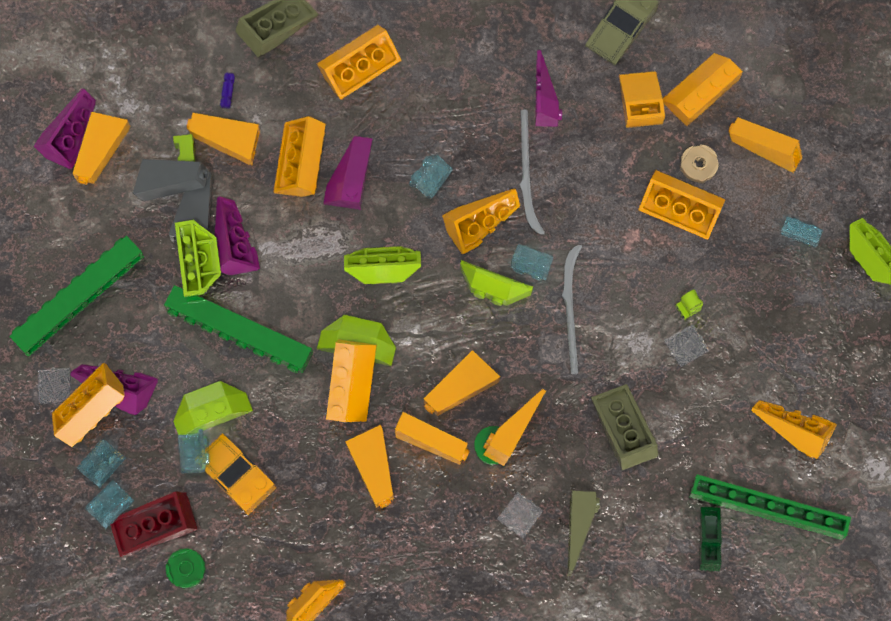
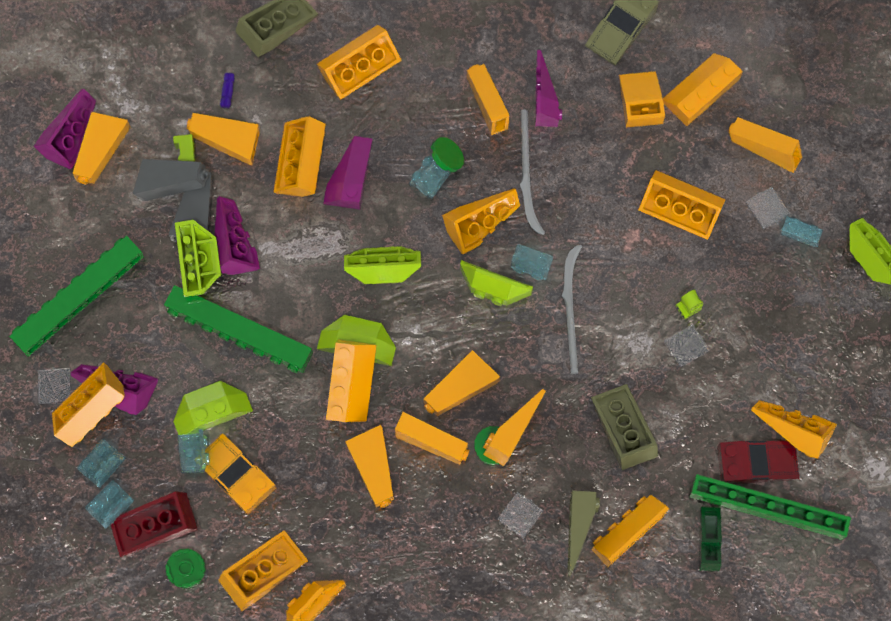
(262, 570): none -> light orange slope
(447, 154): none -> green tile
(488, 99): none -> light orange slope
(629, 530): none -> light orange slope
(698, 153): tan plate -> none
(757, 461): none -> dark red slope
(767, 208): none -> clear piece

